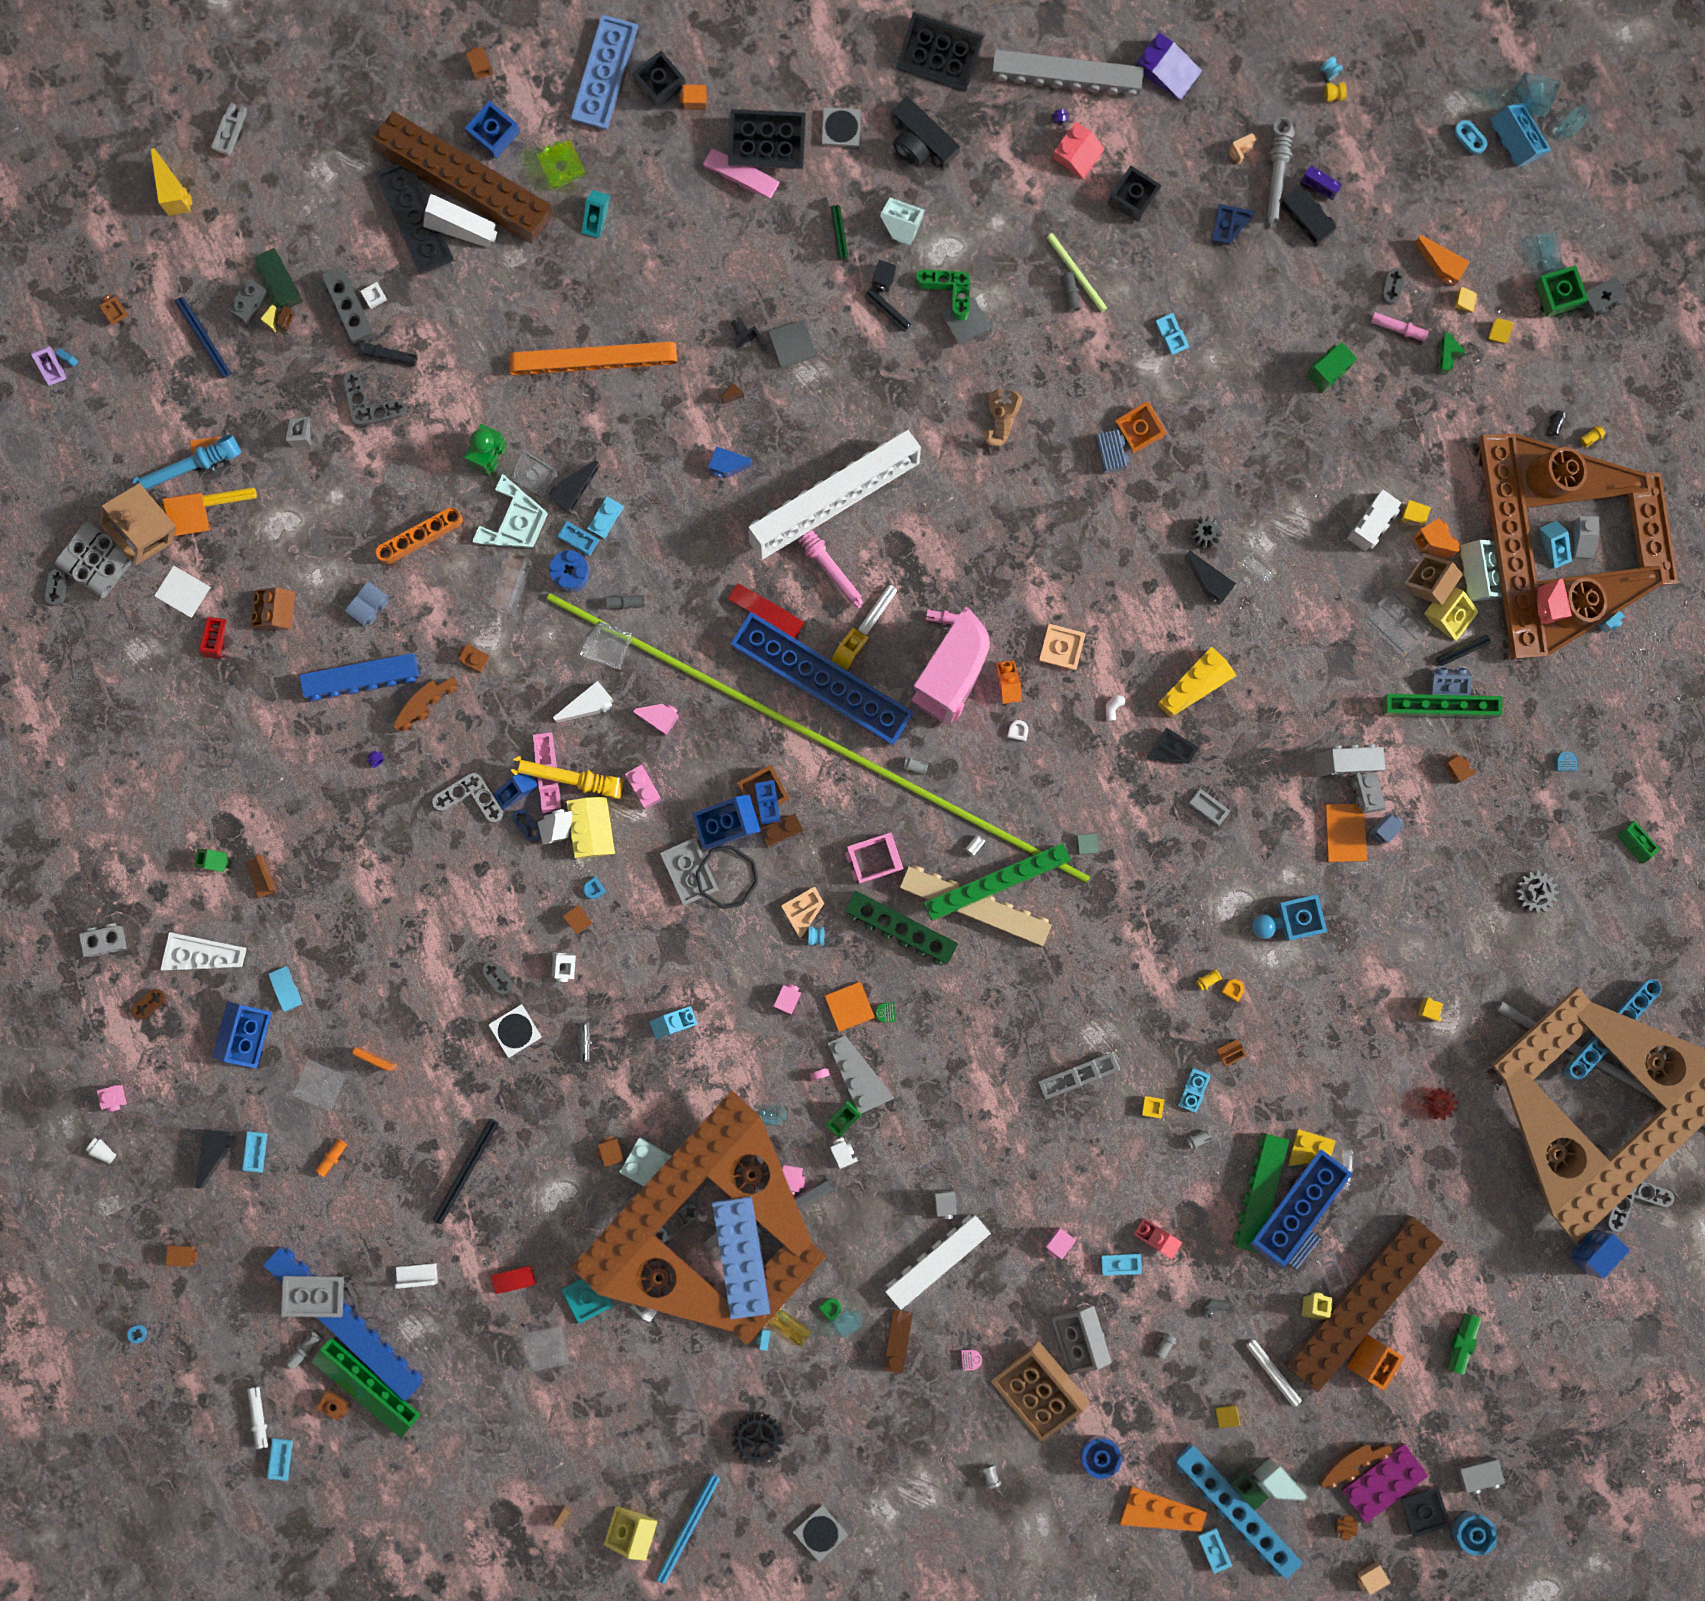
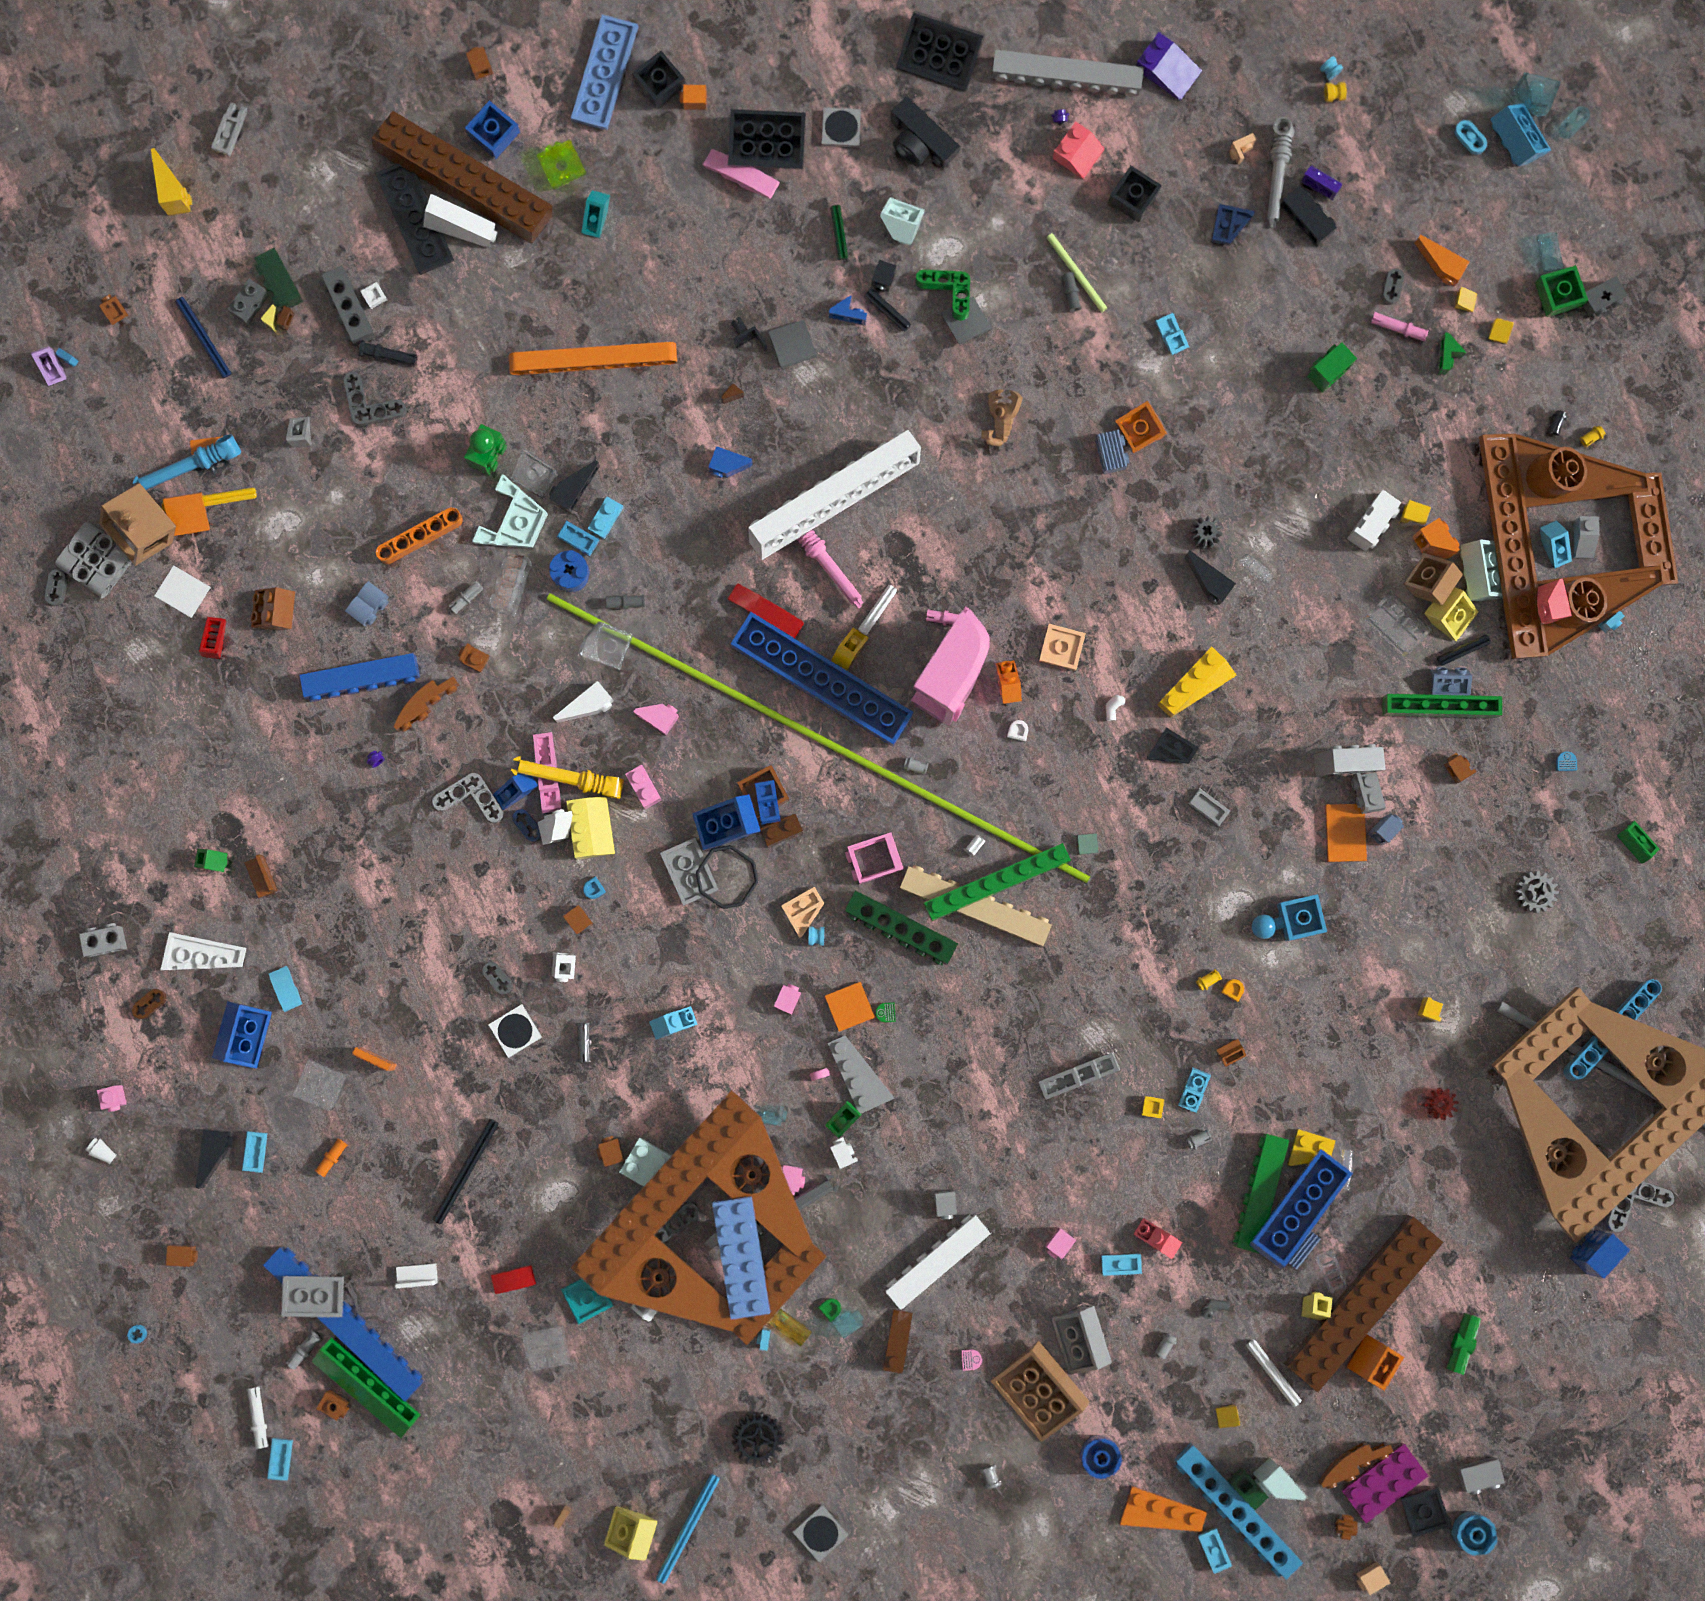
(465, 597): none -> light grey axle
(843, 312): none -> blue slope

